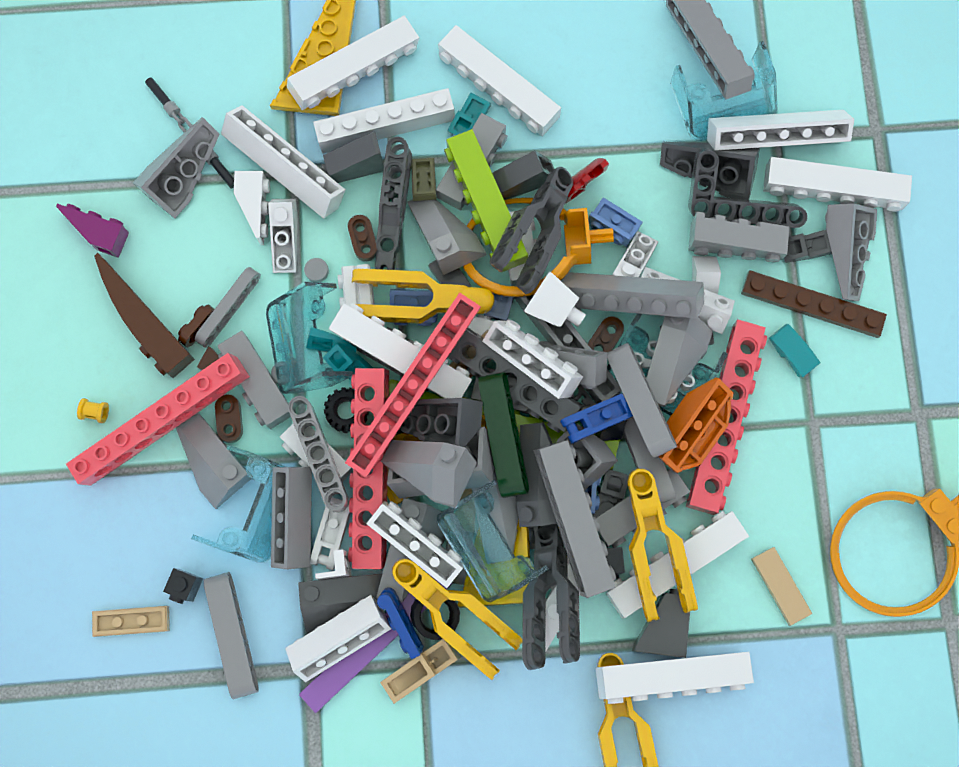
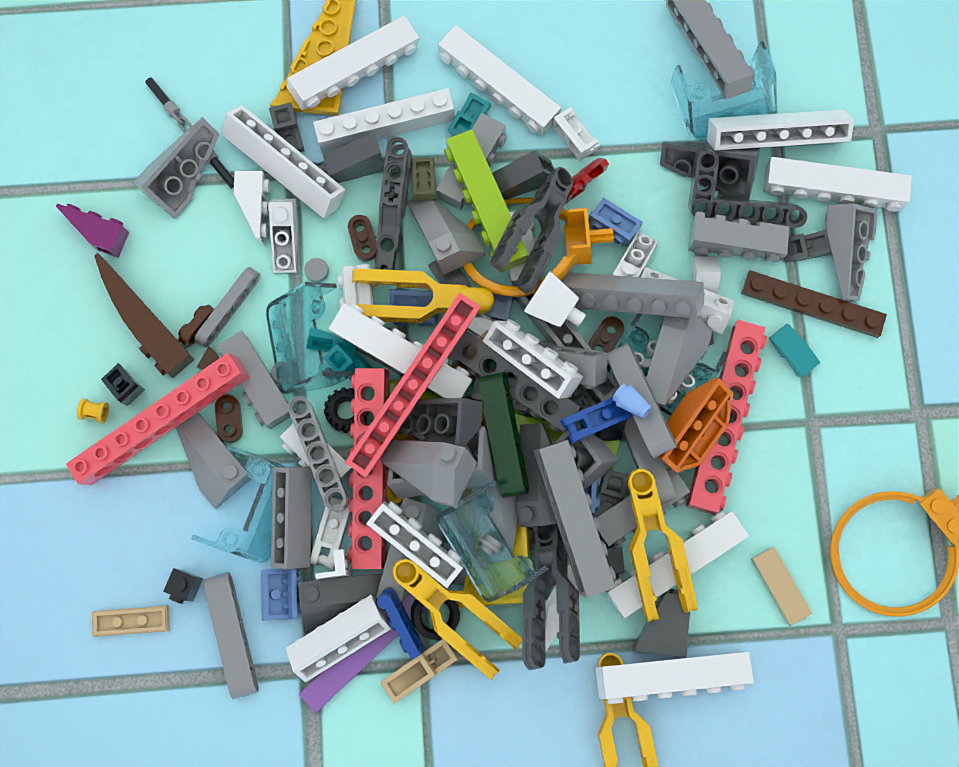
(122, 385): none -> black slope
(279, 594): none -> medium blue bracket
(286, 125): none -> dark grey slope
(490, 544): none -> light grey plate
(574, 134): none -> white hinge
(631, 401): none -> light blue cone

